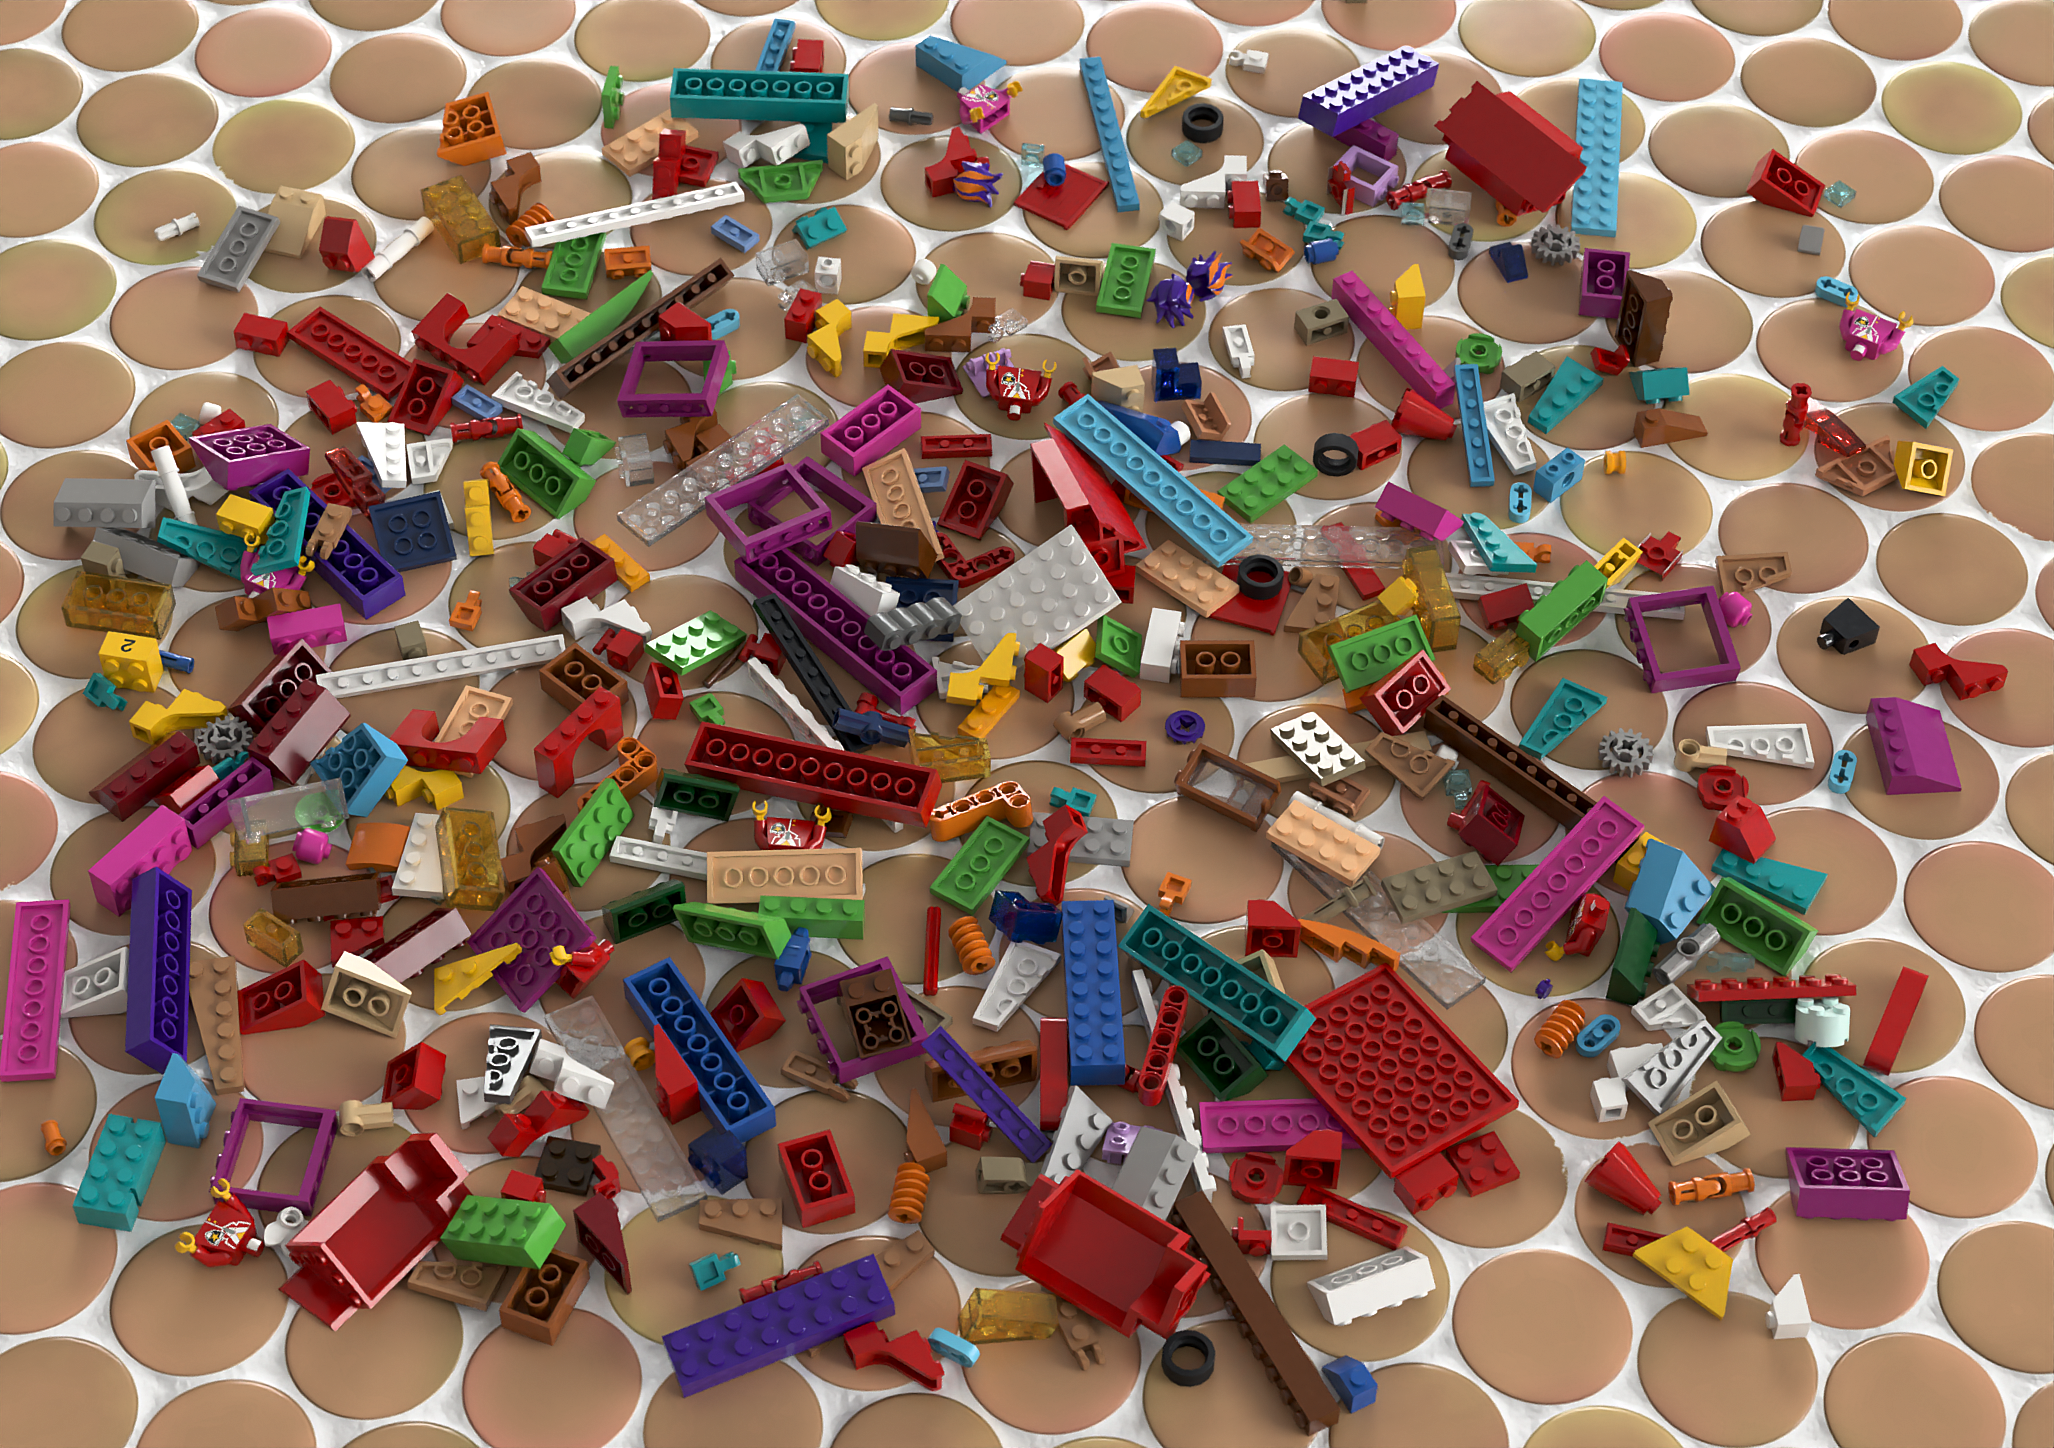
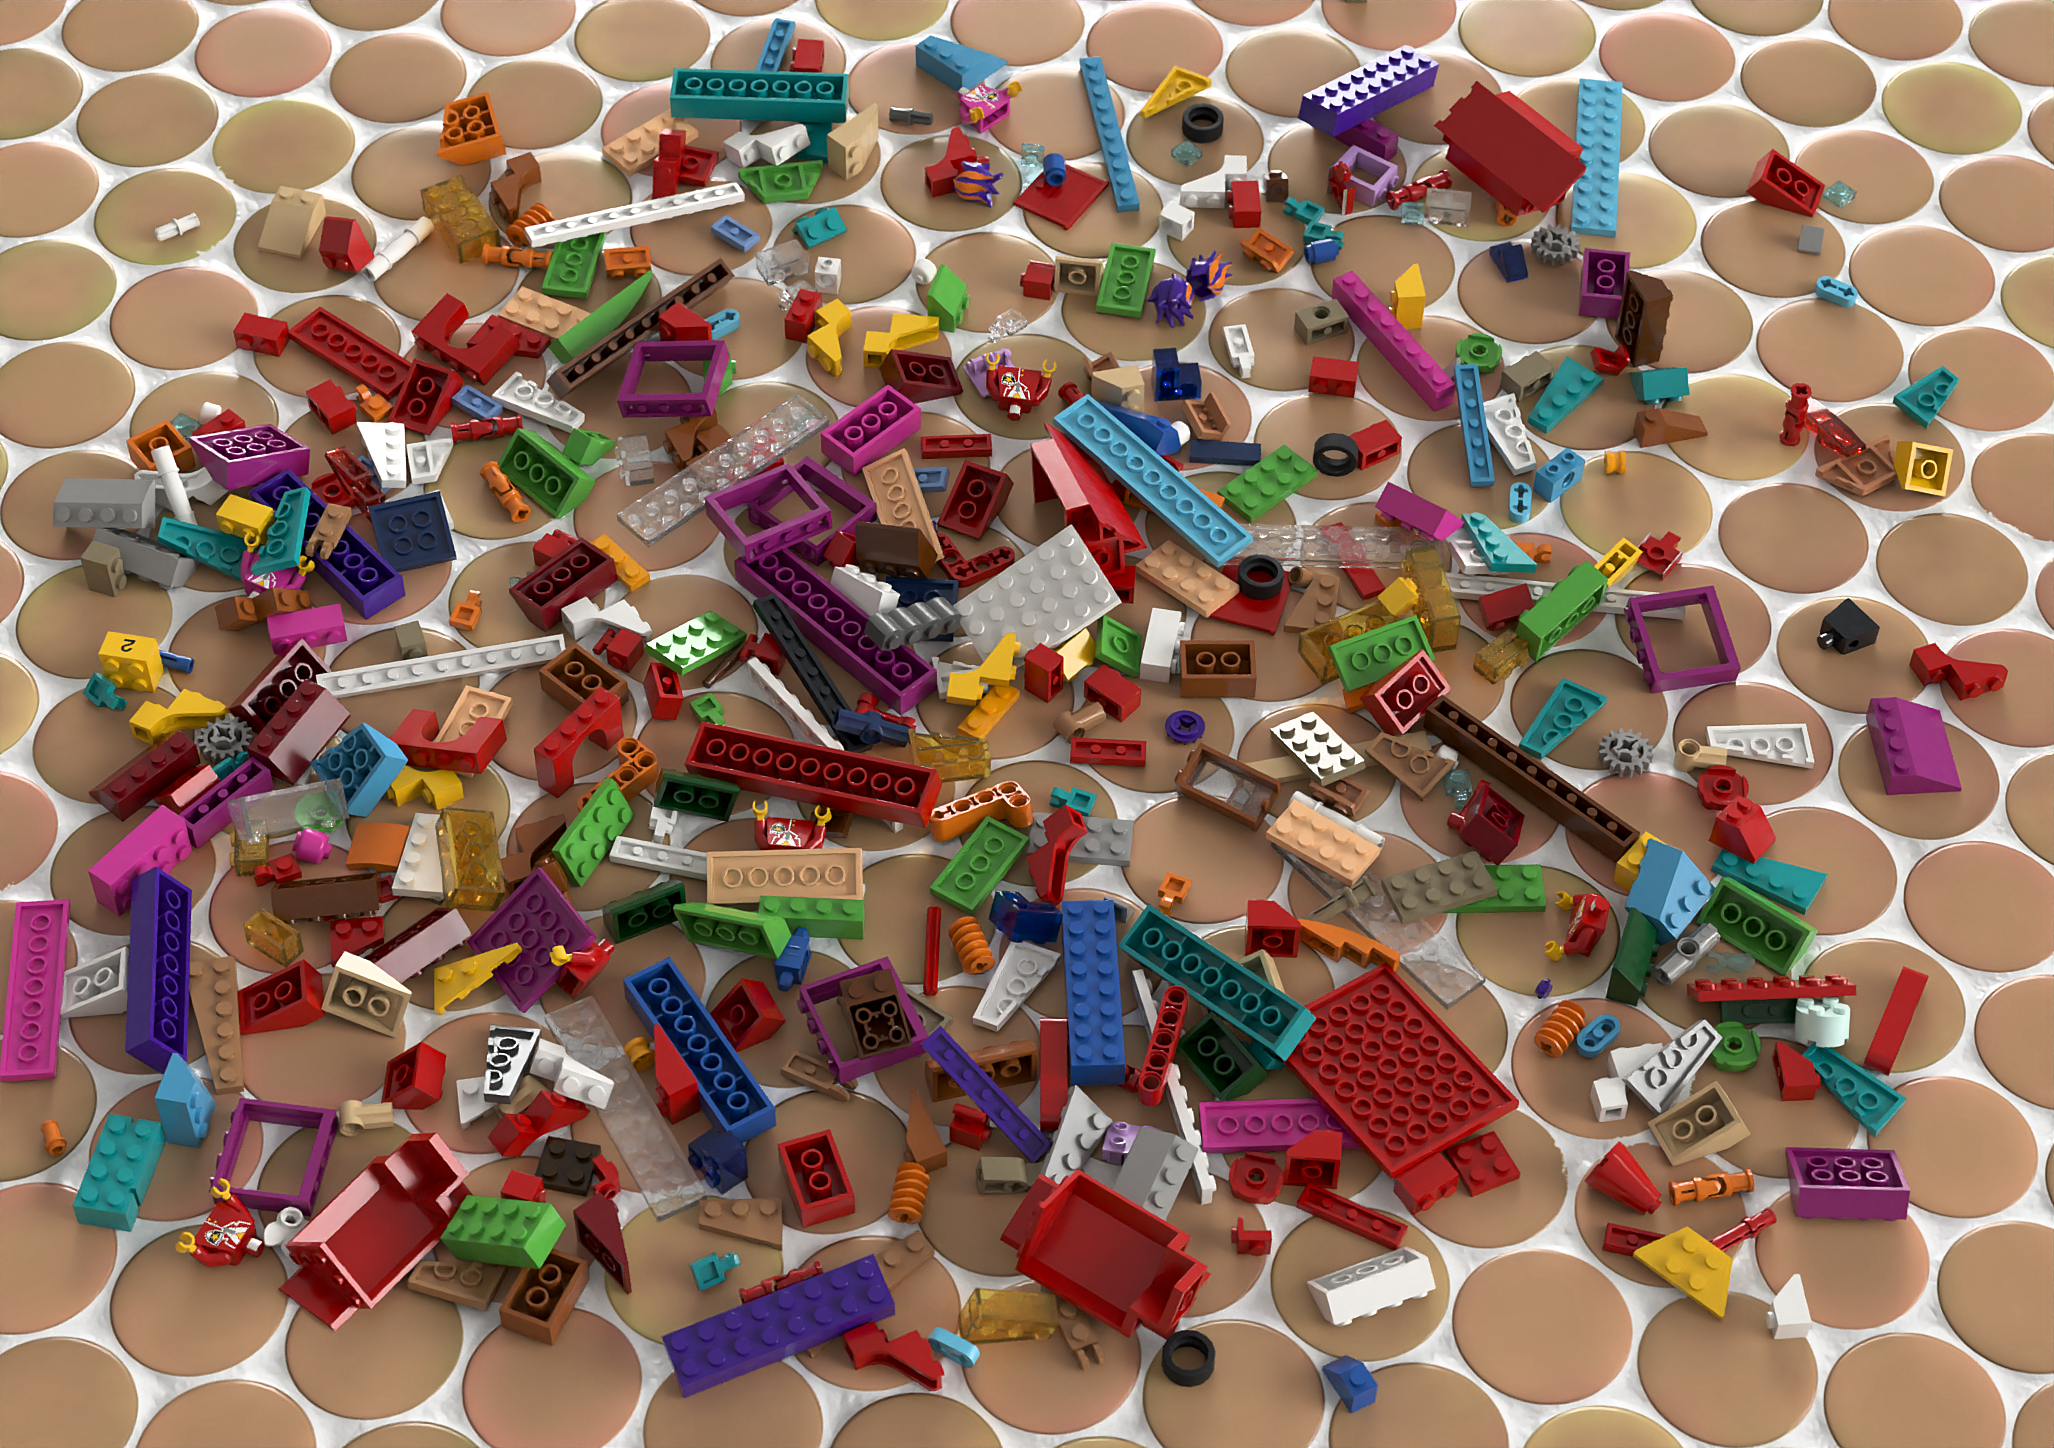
(118, 605): clear yellow brick -> none
(238, 249): light grey plate -> none
(478, 517): yellow arch -> none
(612, 97): bright green plate -> none
(957, 333): dark orange arch -> none
(1252, 61): white plate -> none
(1256, 1314): reddish brown brick -> none
(1298, 1232): white plate -> none
(1421, 418): red cone -> none
(1464, 242): dark grey beam -> none
(1557, 883): dark pink plate -> none
(1666, 1010): white wing -> none
(1735, 609): dark pink head -> none
(1751, 571): medium nougat wing -> none
(1845, 772): medium azure beam -> none
(1869, 334): dark pink torso -> none

